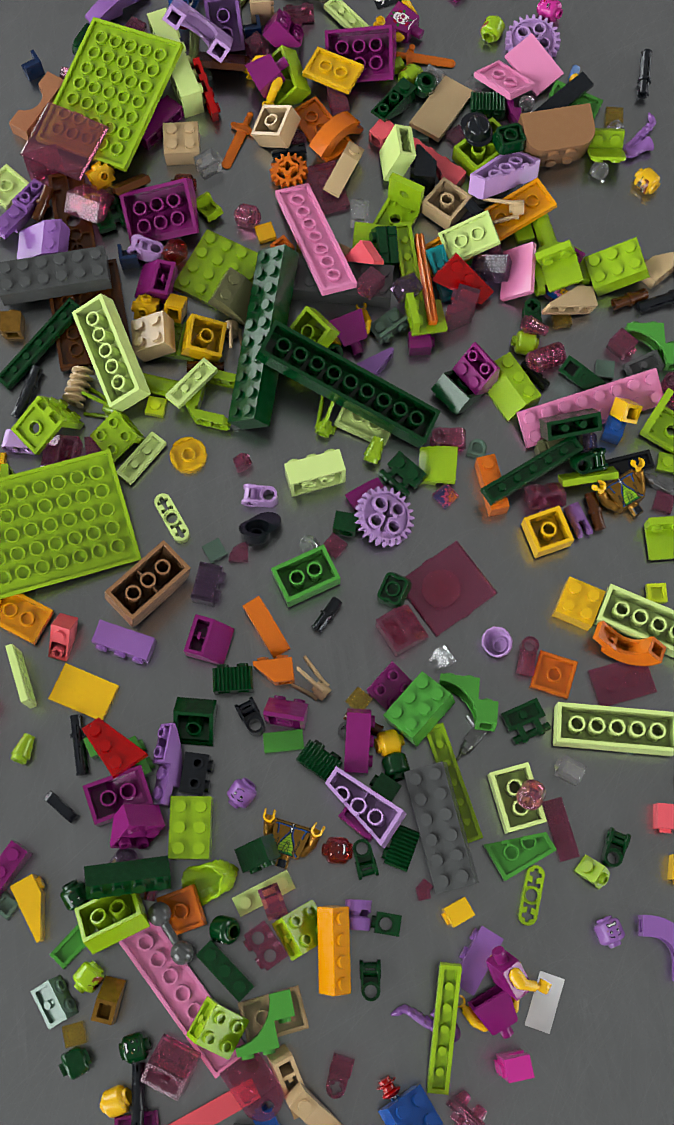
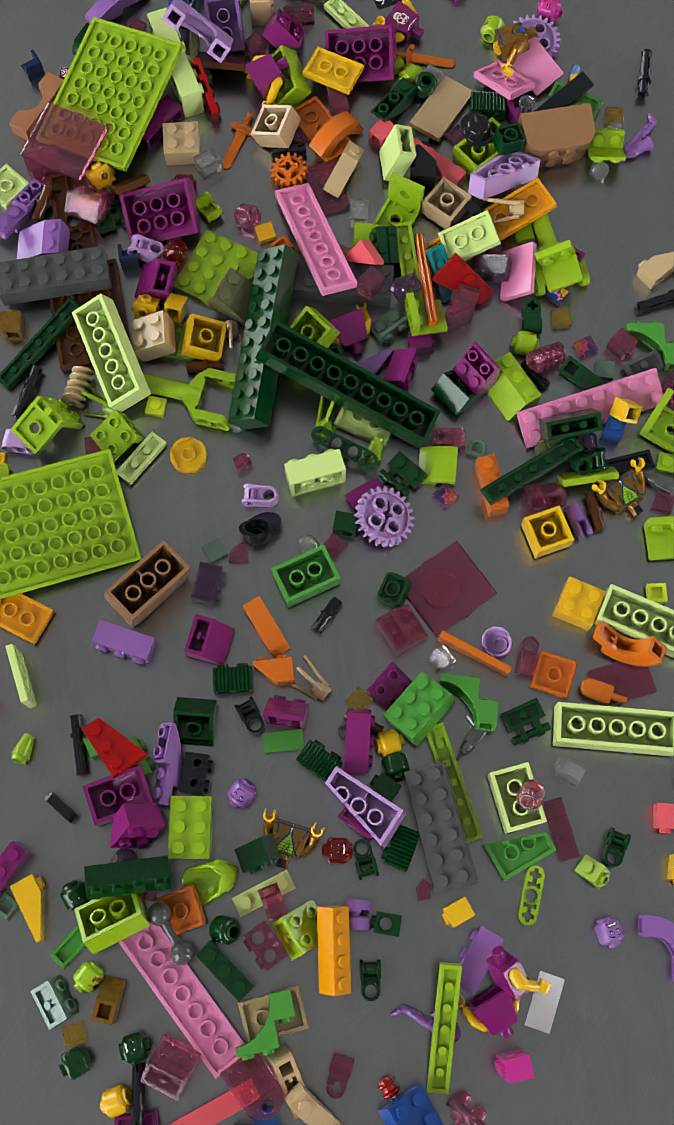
(61, 449): clear pink slope -> none
(62, 636): coral slope -> none
(83, 692): yellow tile -> none
(161, 509): yellowish green beam -> none
(191, 383): yellowish green plate -> none
(217, 1028): lime bracket -> none
(251, 28): dark blue panel -> none
(346, 444): none -> dark green beam
(402, 367): none -> magenta slope
(474, 653): none -> orange tile
(512, 42): none -> pearl gold torso
(532, 325): clear pink cone -> none
(576, 301): tan slope -> none
(585, 347): none -> clear pink tile
(601, 691): none -> orange piece
(616, 267): lime brick -> none
(629, 298): reddish brown pin -> none
(647, 180): yellow head -> none

